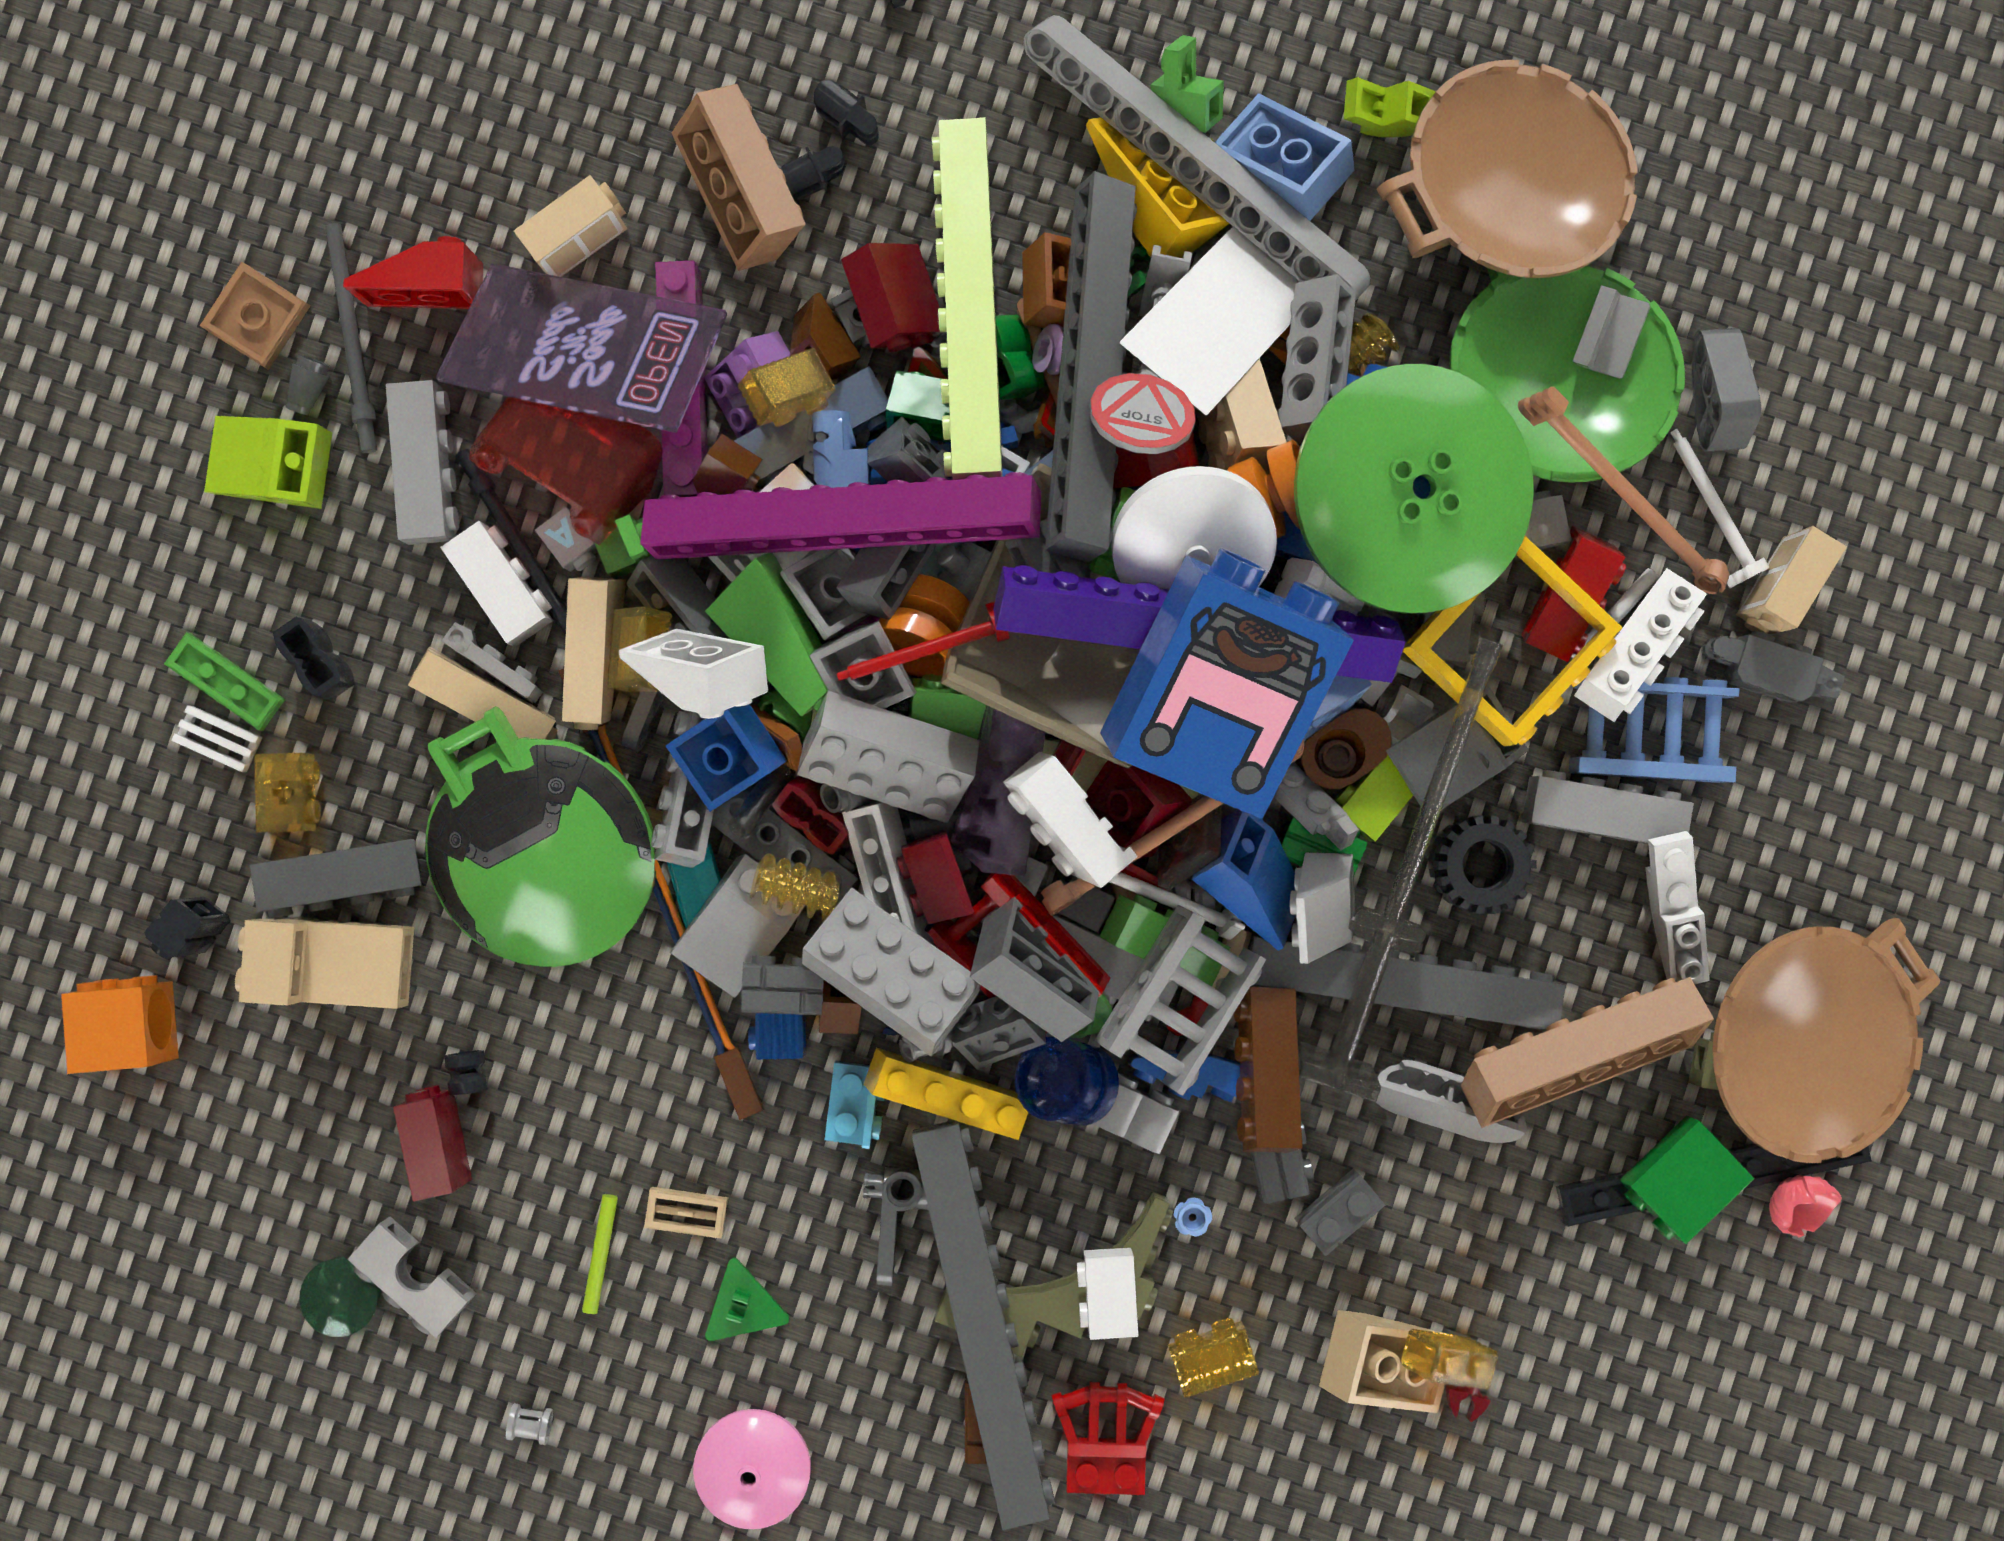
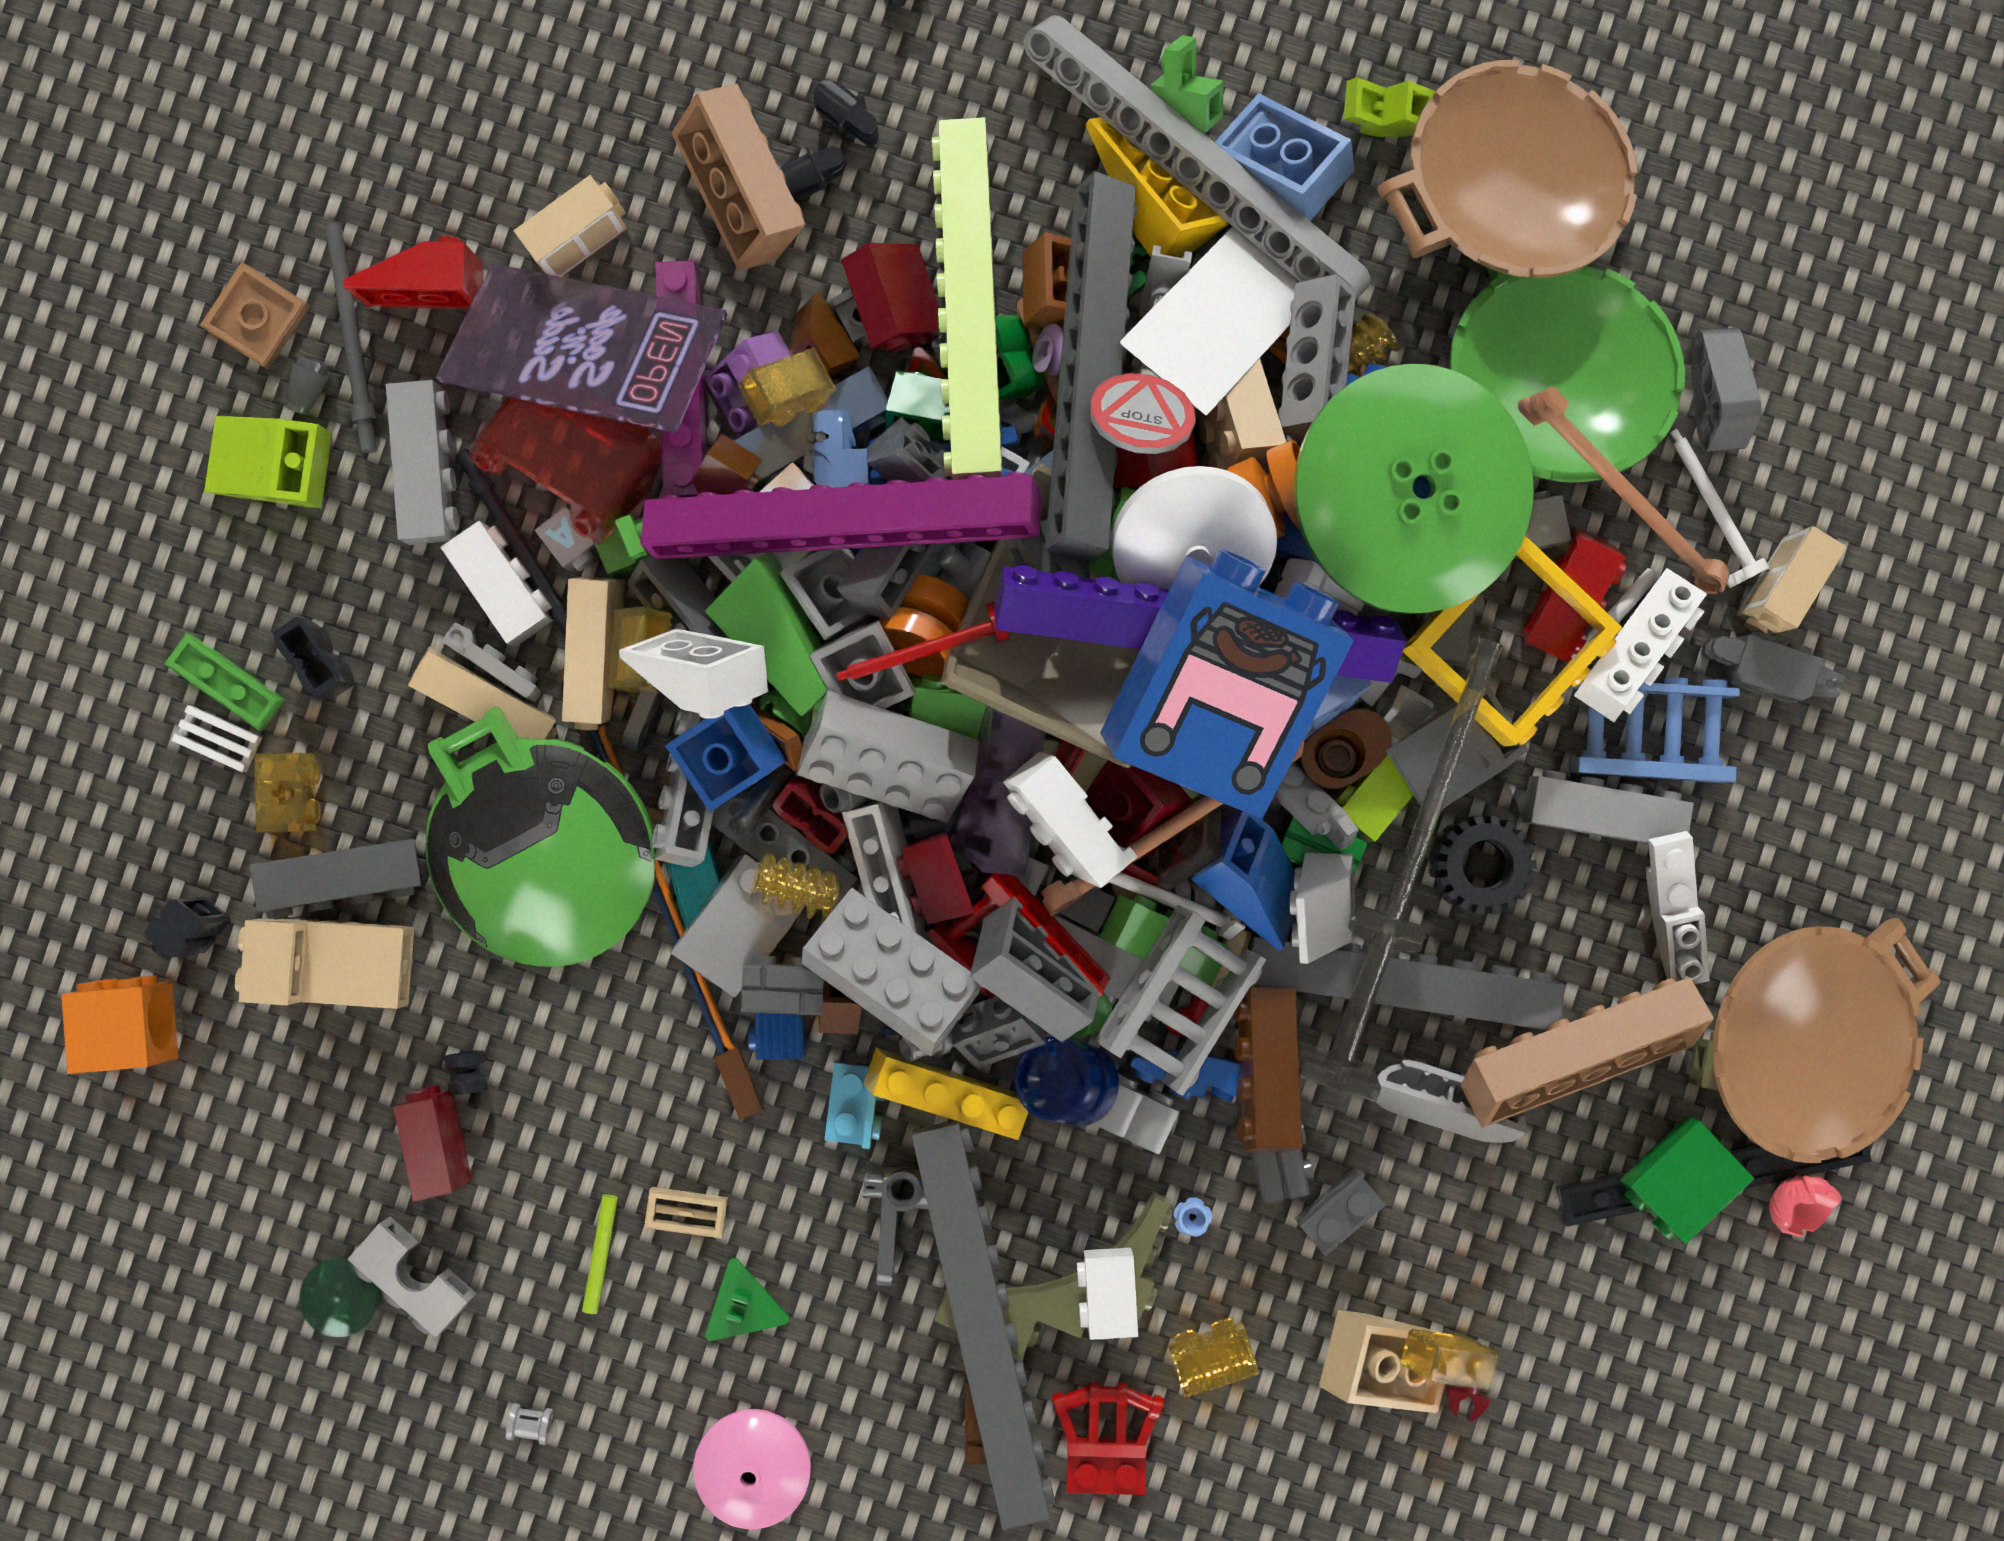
(1611, 333): light grey panel -> none

